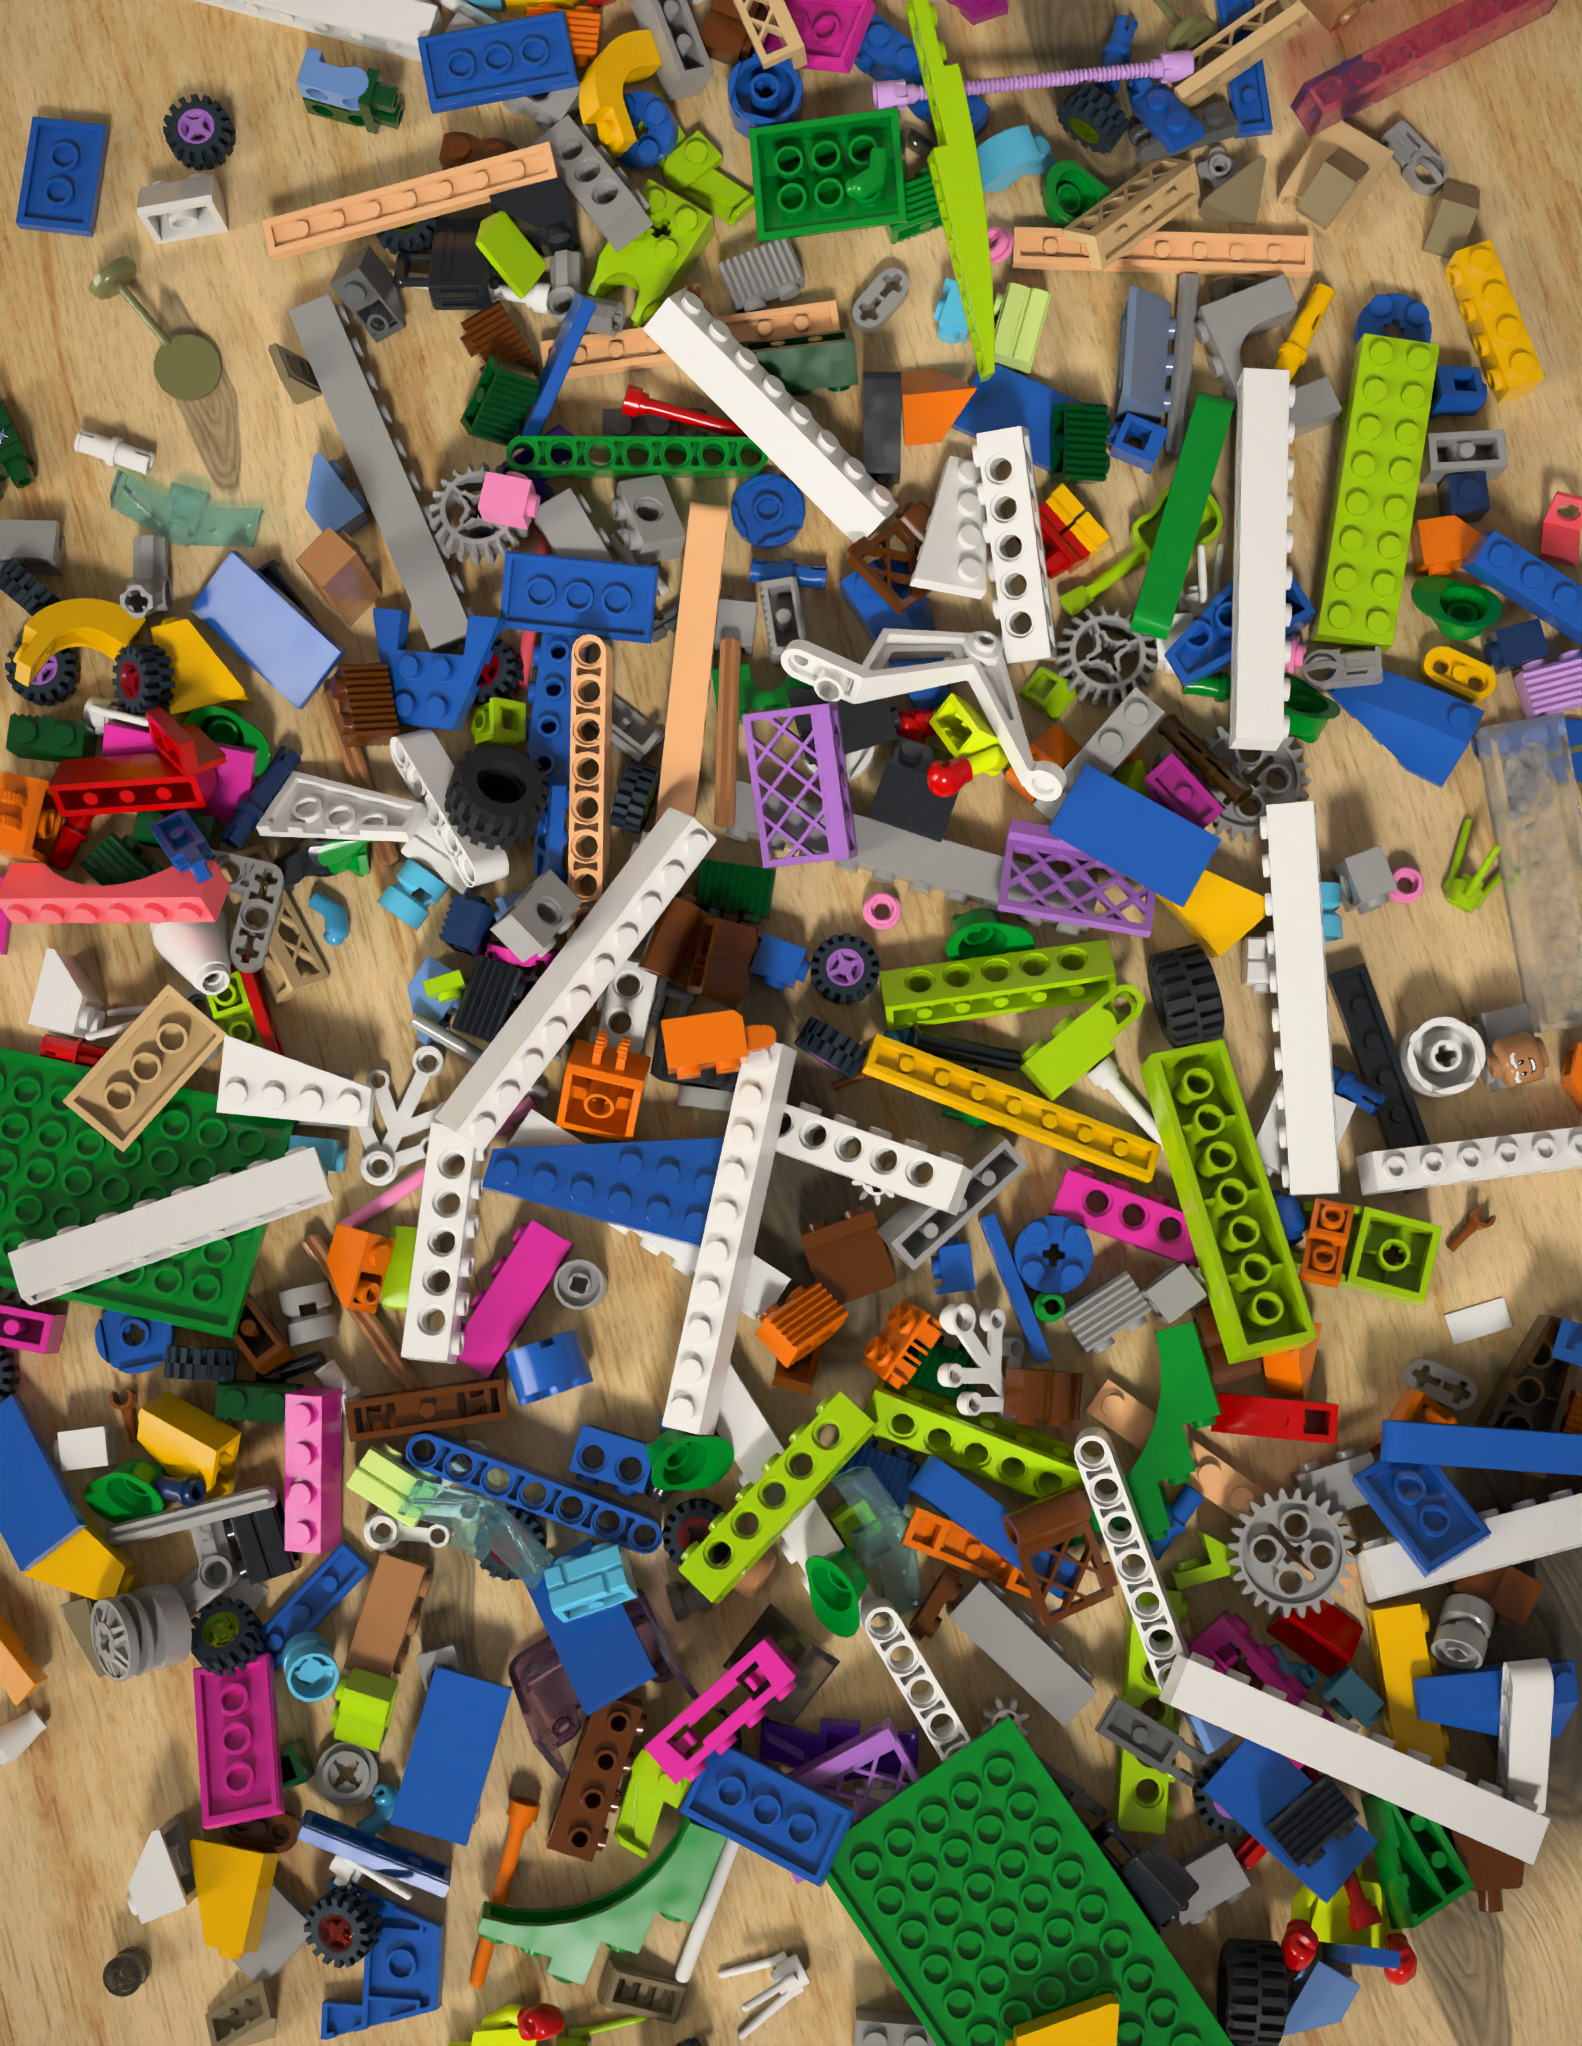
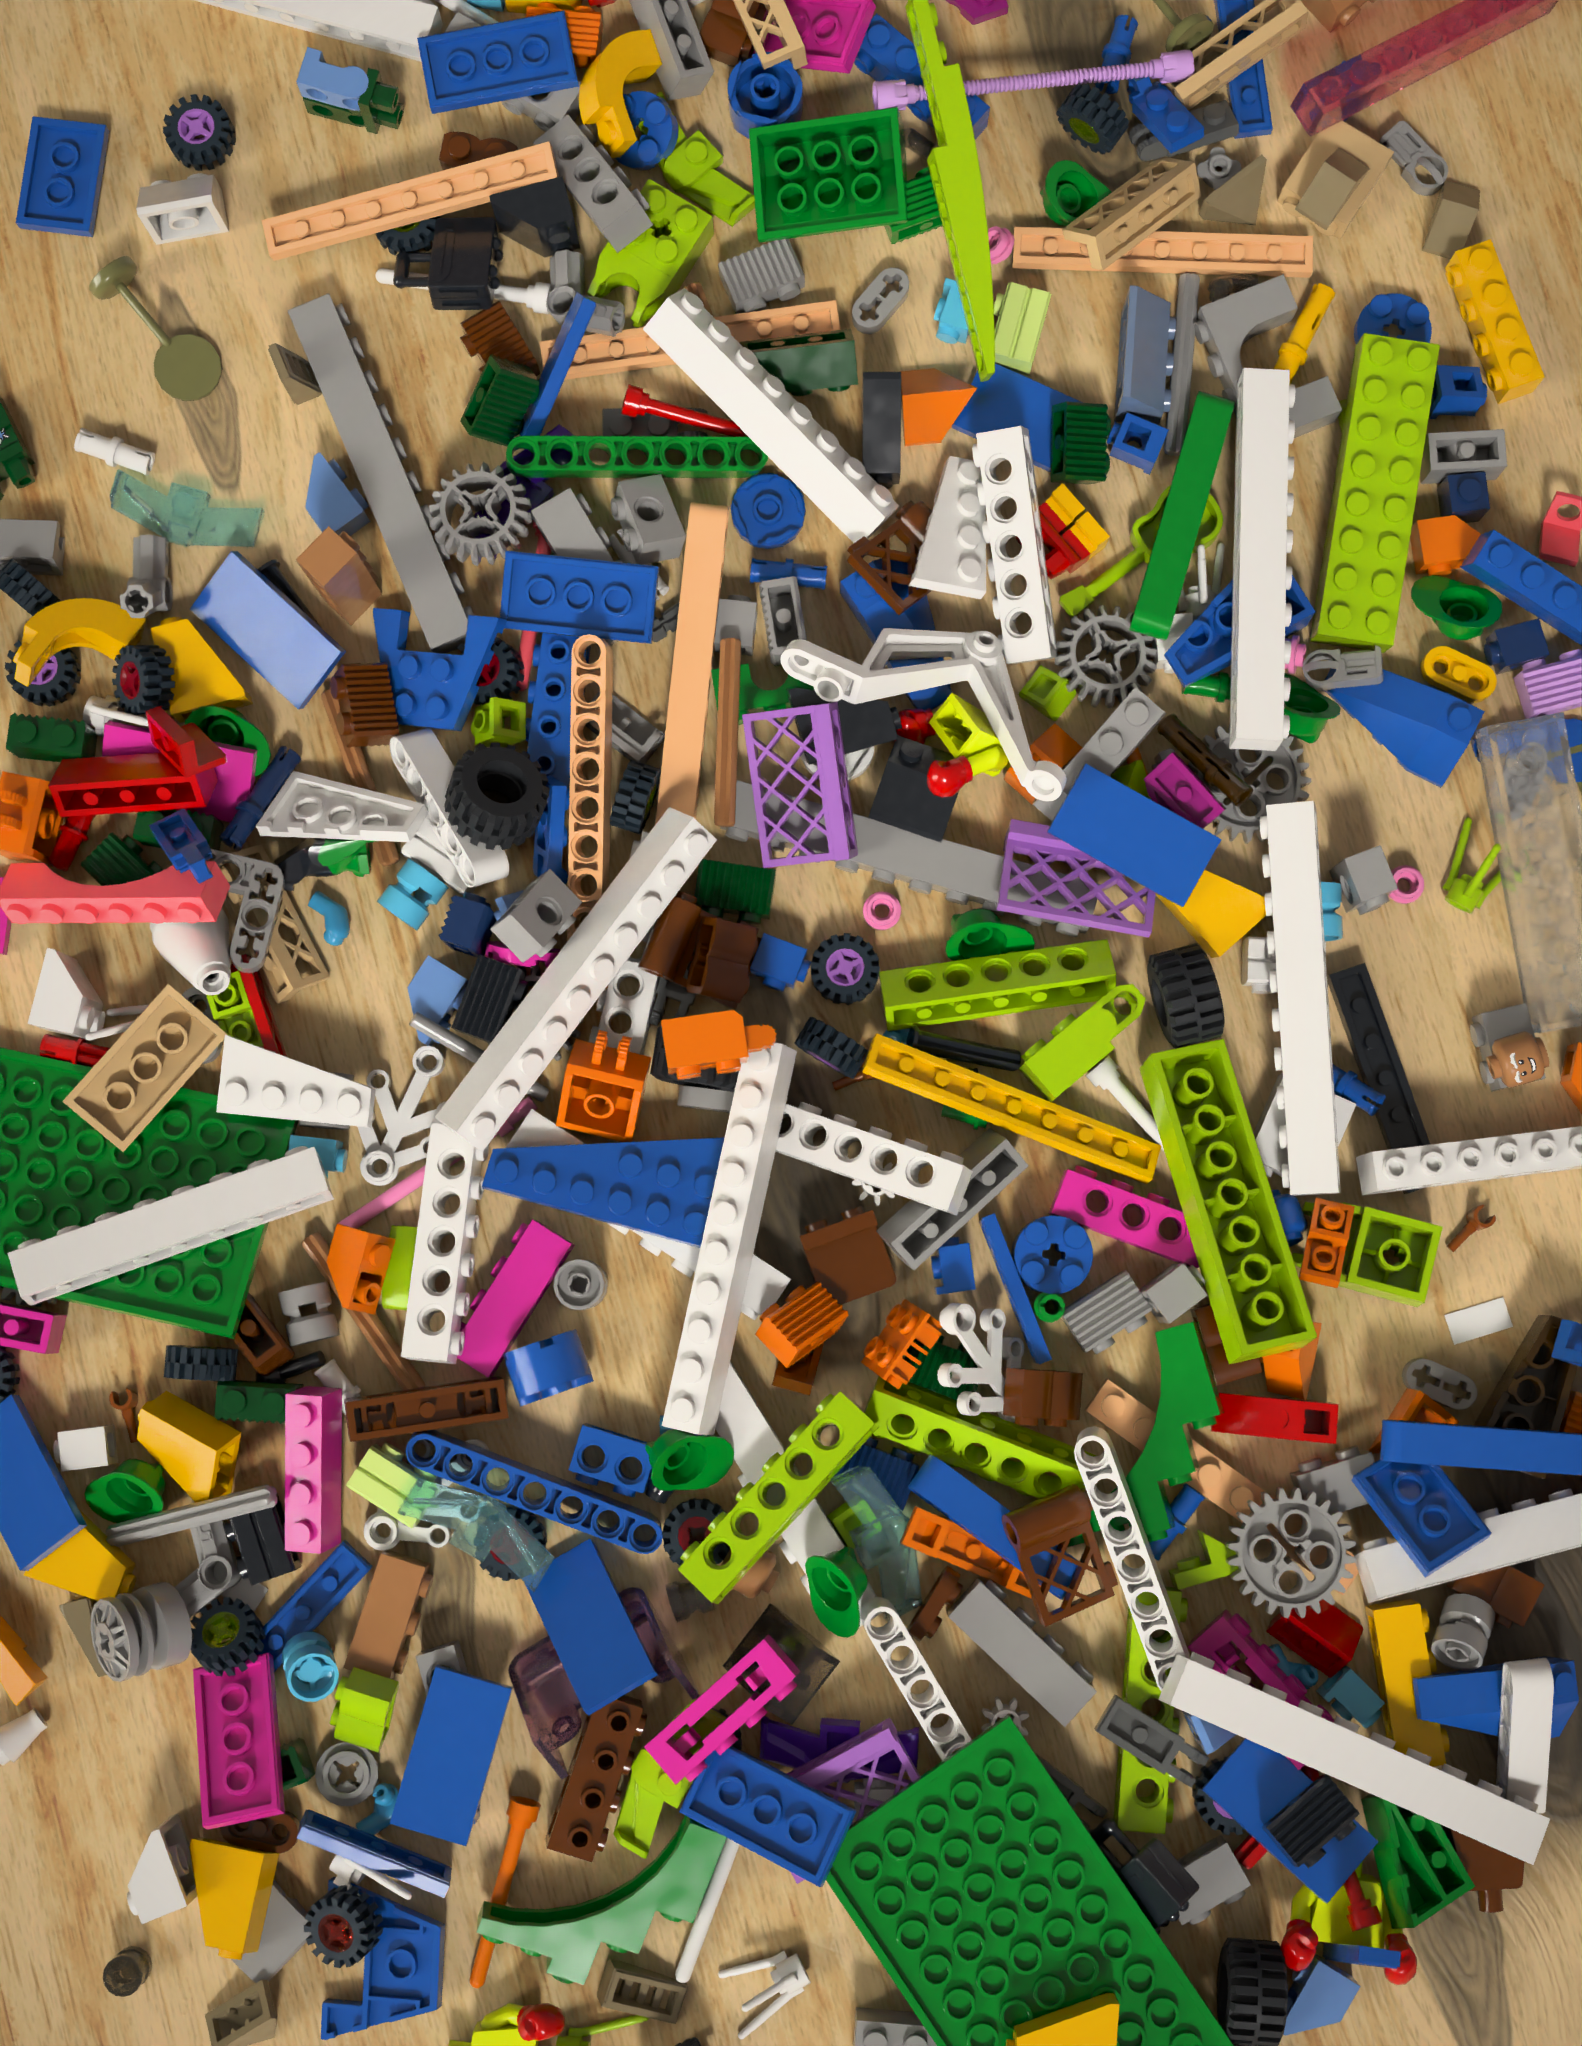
(123, 1353): blue plate -> none
(186, 1490): dark blue pin -> none
(370, 293): dark grey slope -> none
(446, 987): lime plate -> none
(508, 499): bright pink brick -> none
(510, 253): lime slope -> none
(590, 1582): medium azure brick -> none
(871, 179): green arm -> none
(1011, 155): medium azure brick -> none
(1441, 1035): white brick -> none

